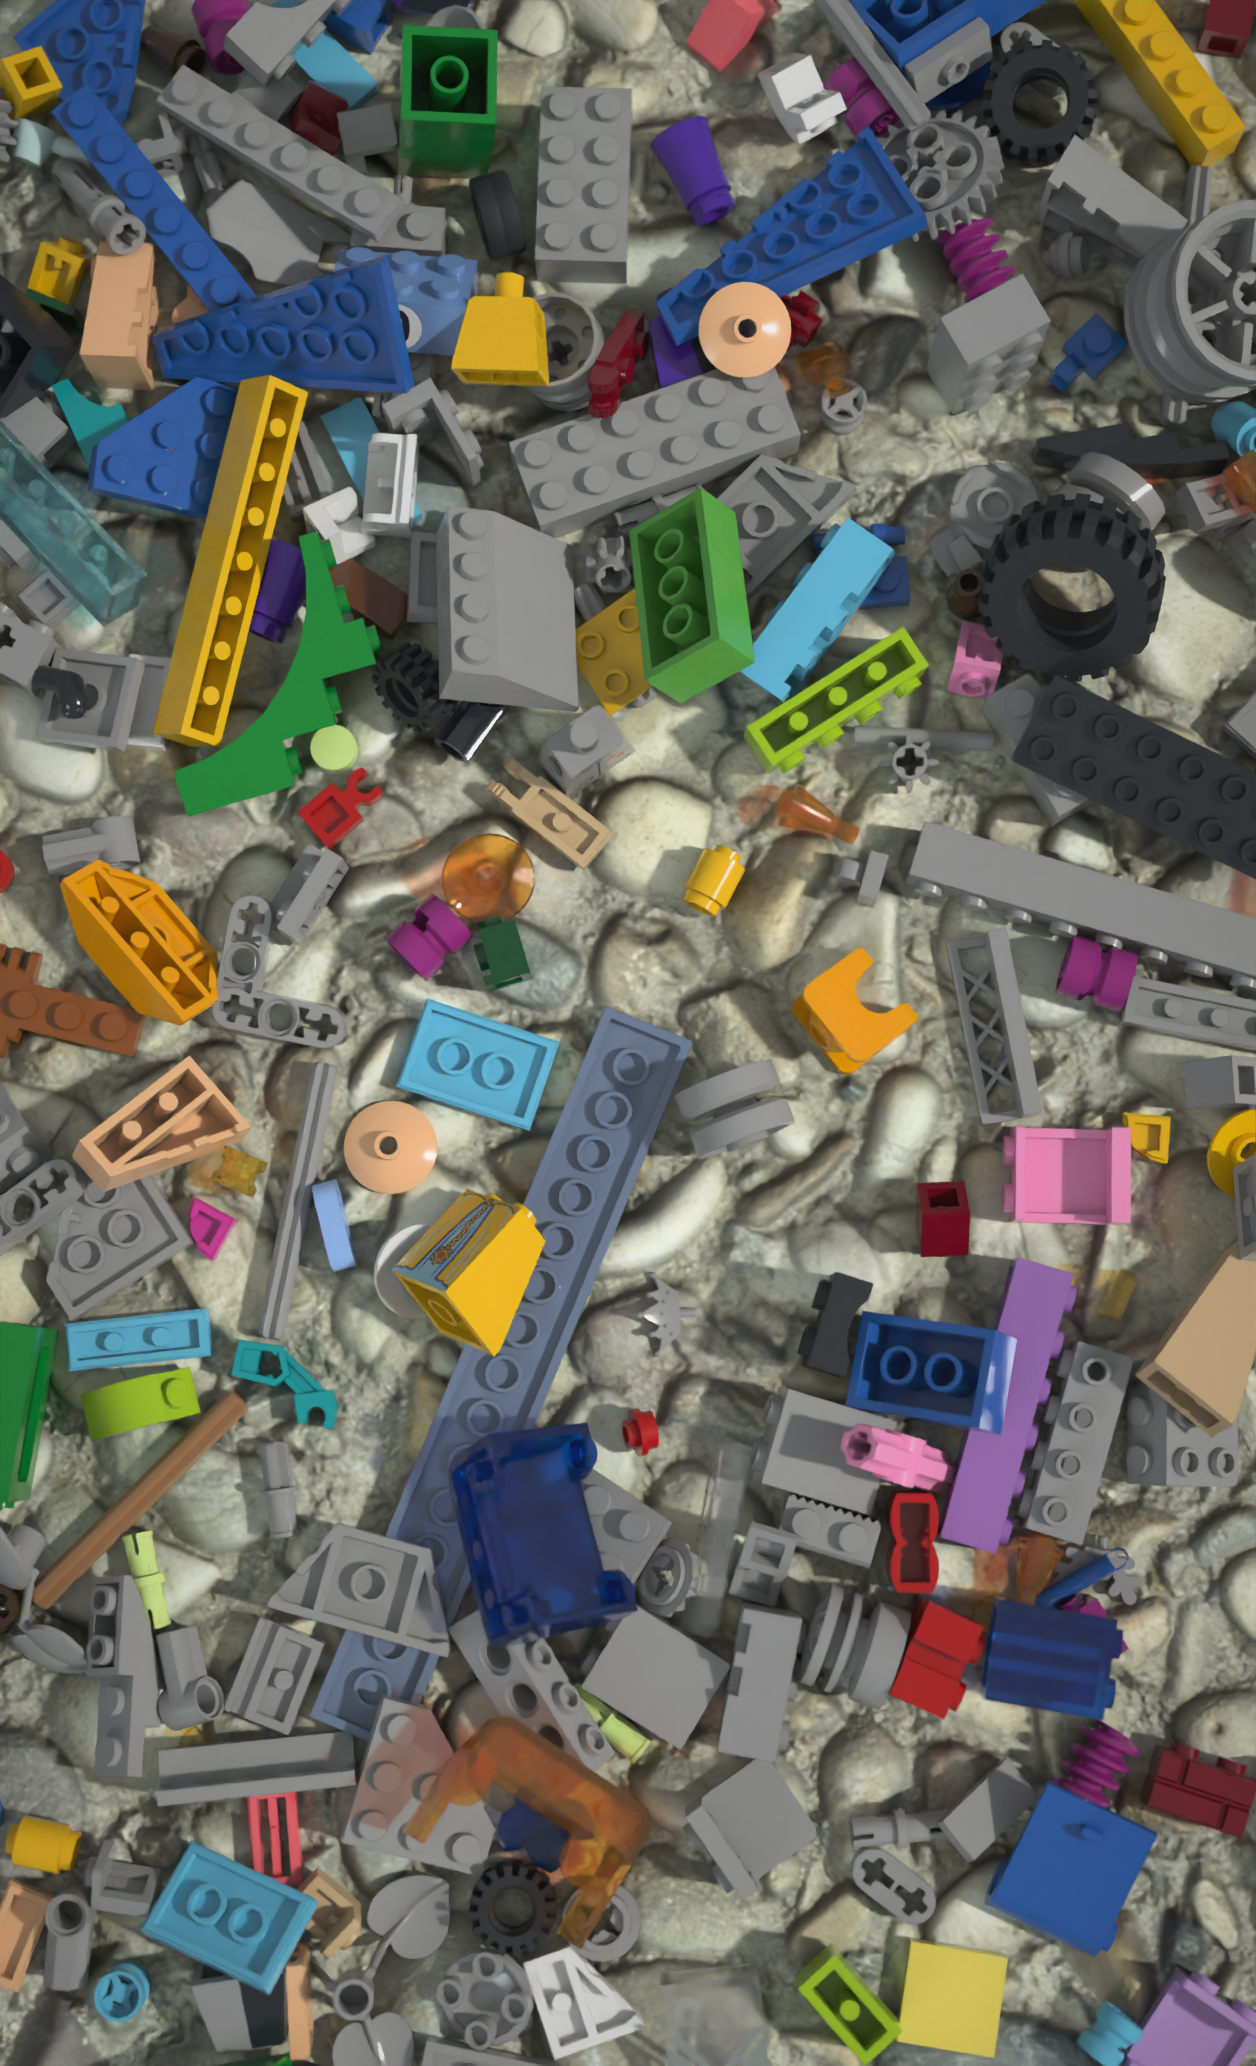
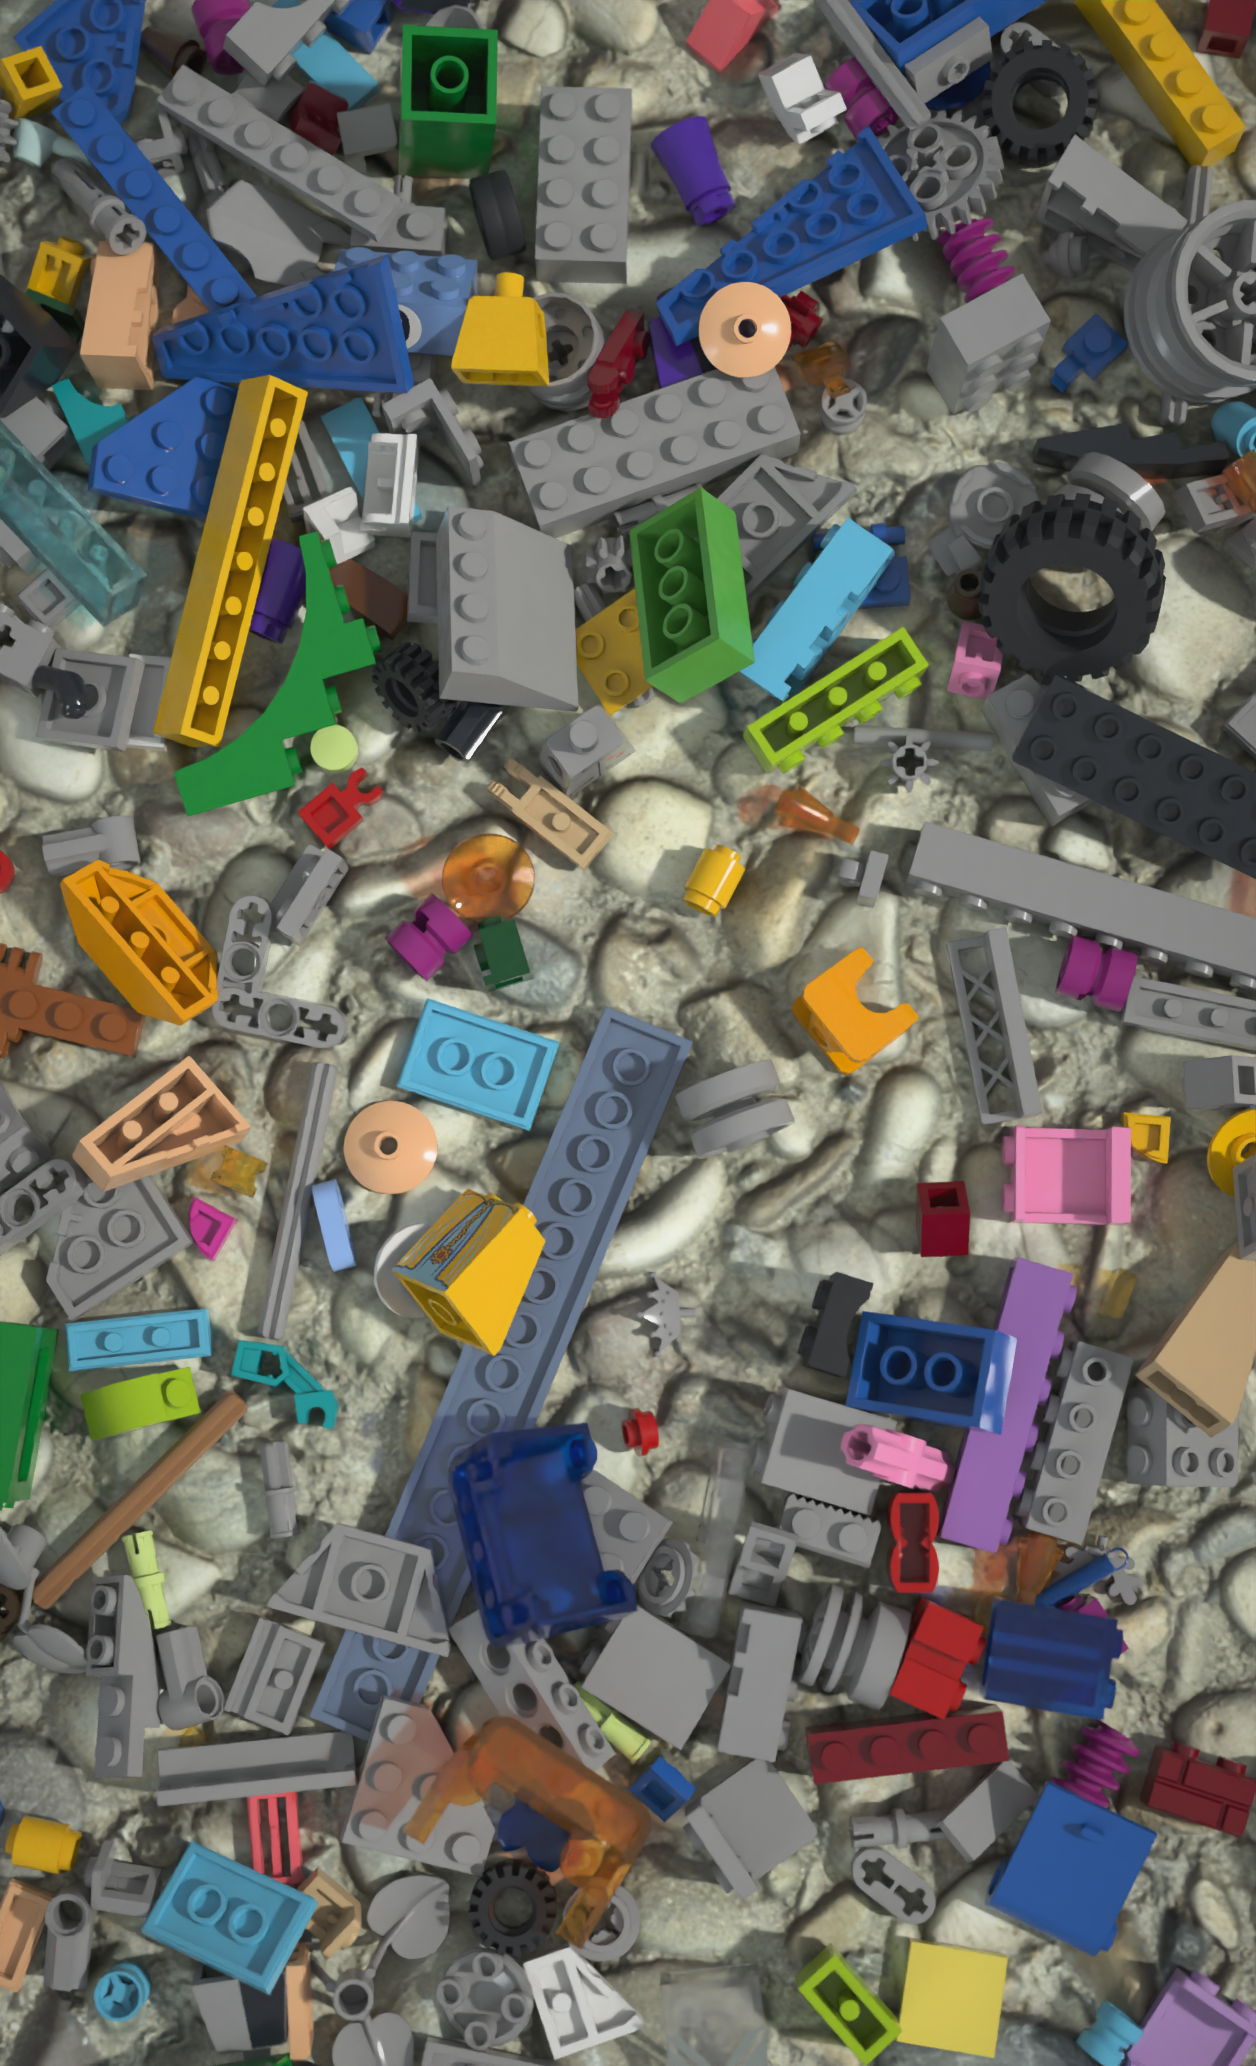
(662, 1789): none -> blue plate
(906, 1744): none -> dark red brick

